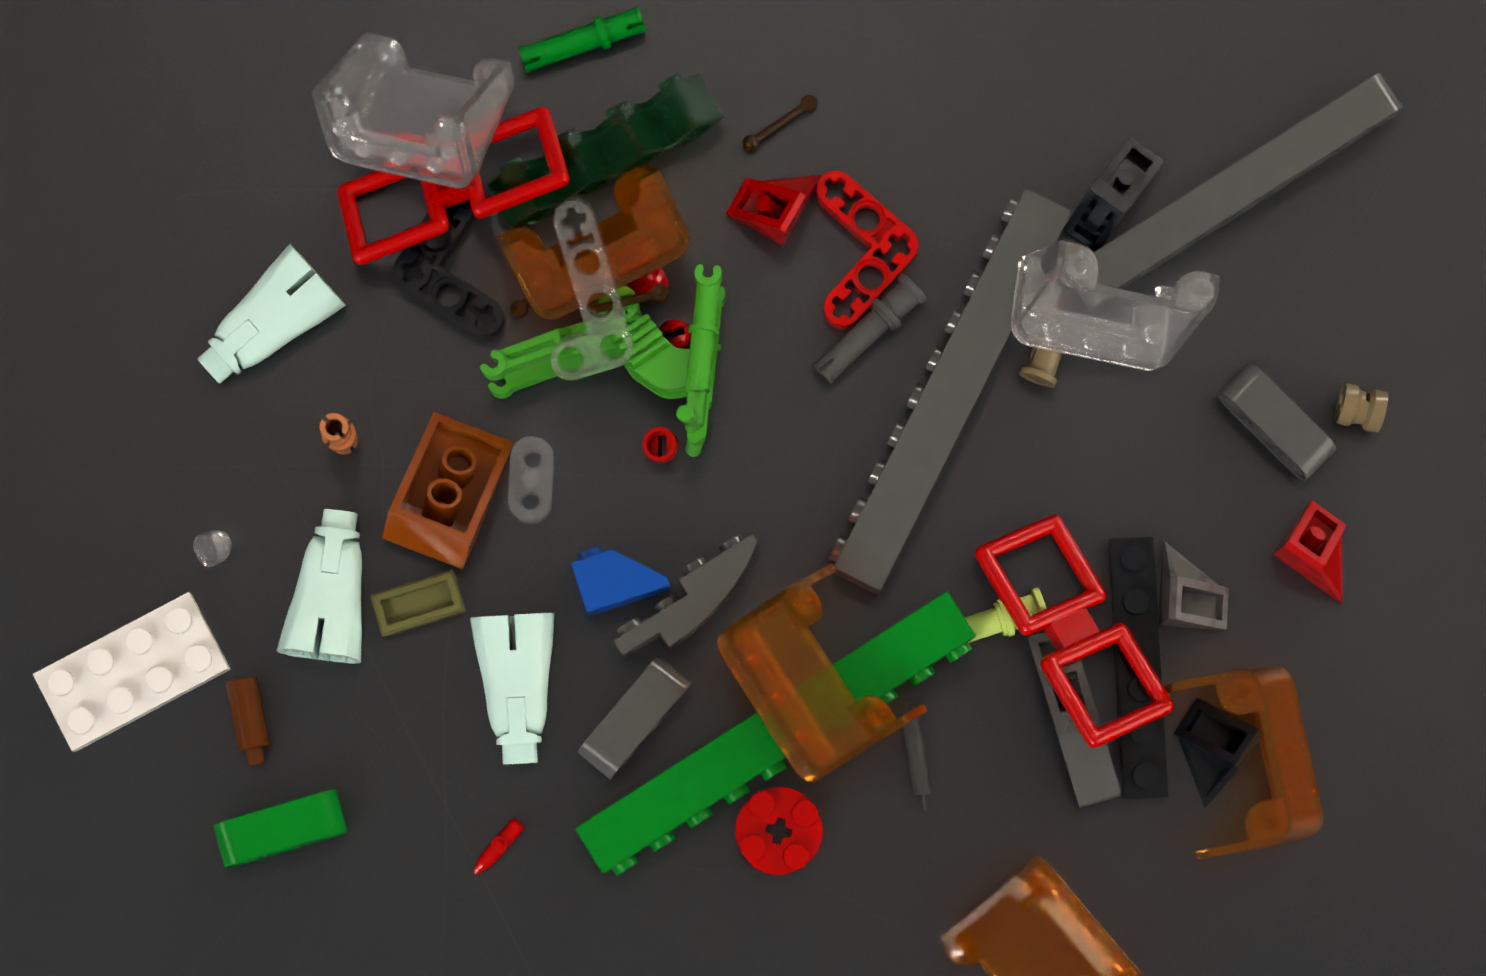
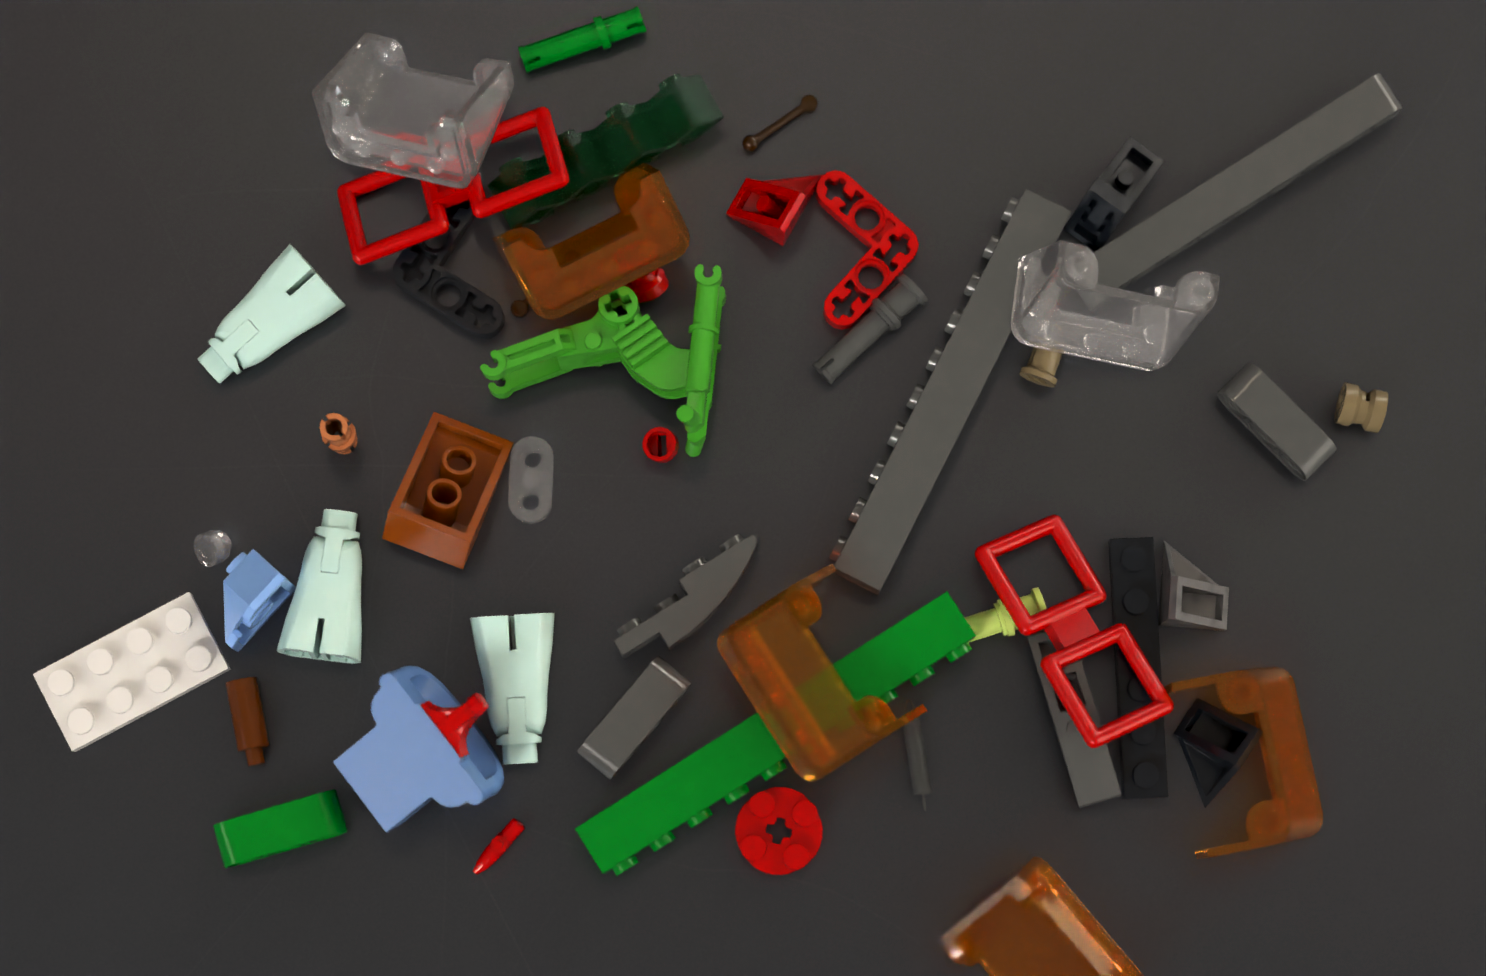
(251, 596): none -> light blue slope
(417, 603): olive tile -> none
(420, 750): none -> medium blue piece
(585, 285): clear beam -> none
(614, 580): blue slope -> none
(658, 293): dark brown hinge -> none
(681, 341): red hinge -> none
(1315, 549): red slope -> none

